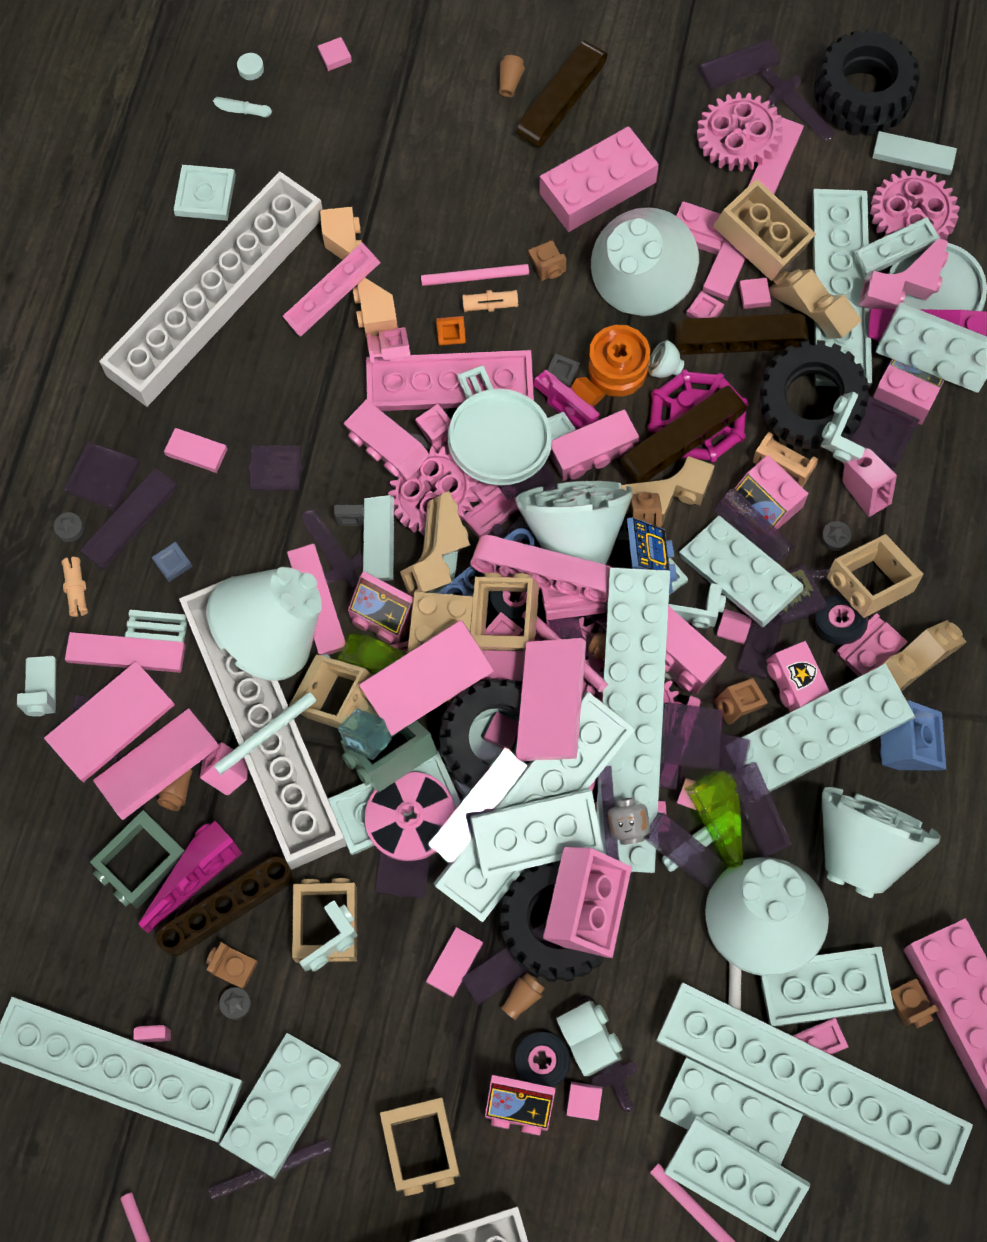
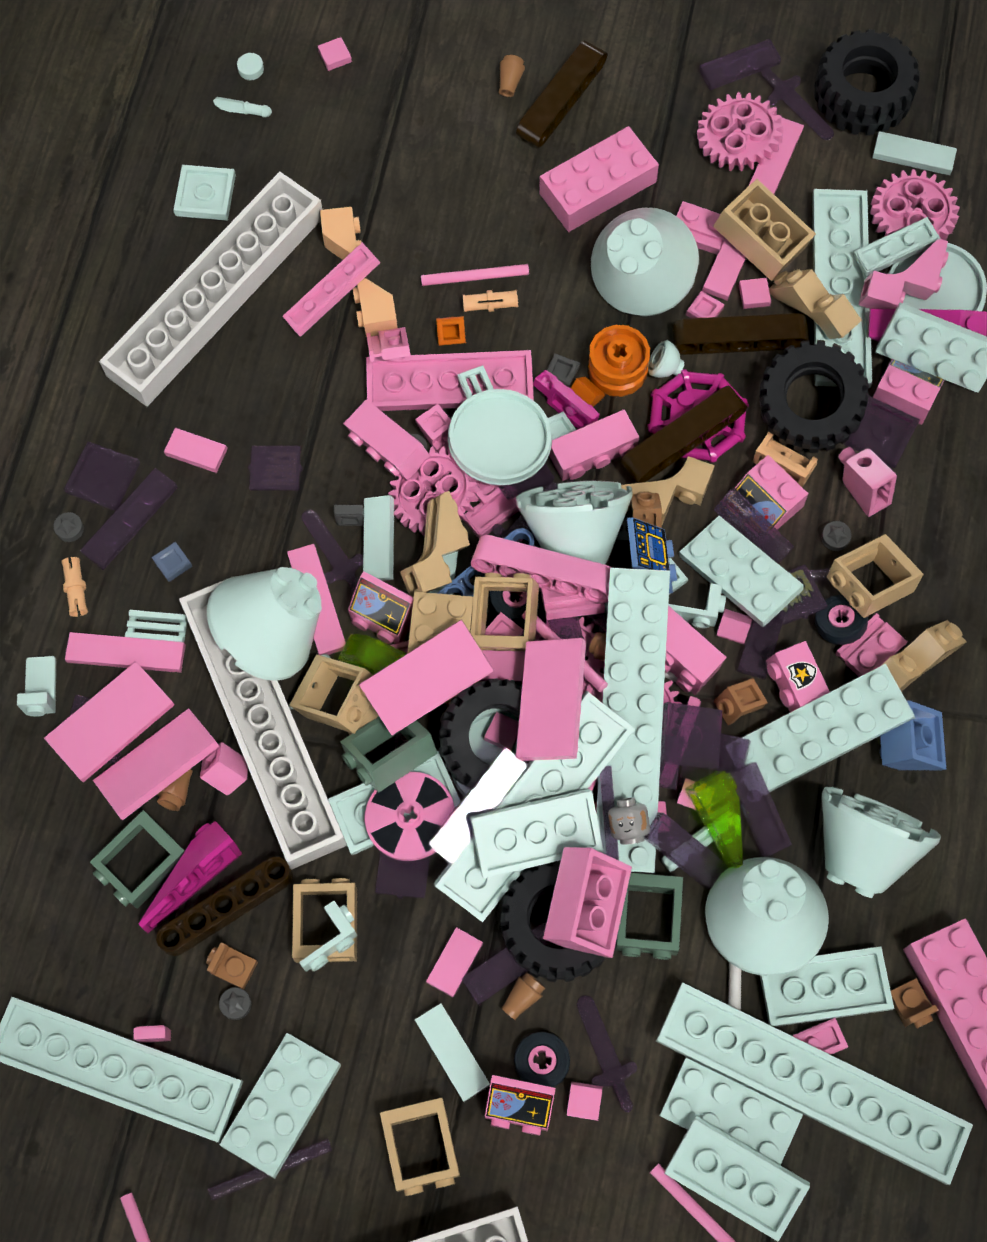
(265, 733): light aqua bar -> none
(365, 733): clear light blue brick -> none
(452, 1052): none -> light aqua tile
(547, 260): medium nougat bracket -> none
(589, 1038): light aqua brick -> none
(653, 884): none -> sand green window
(833, 441): light aqua bracket -> none

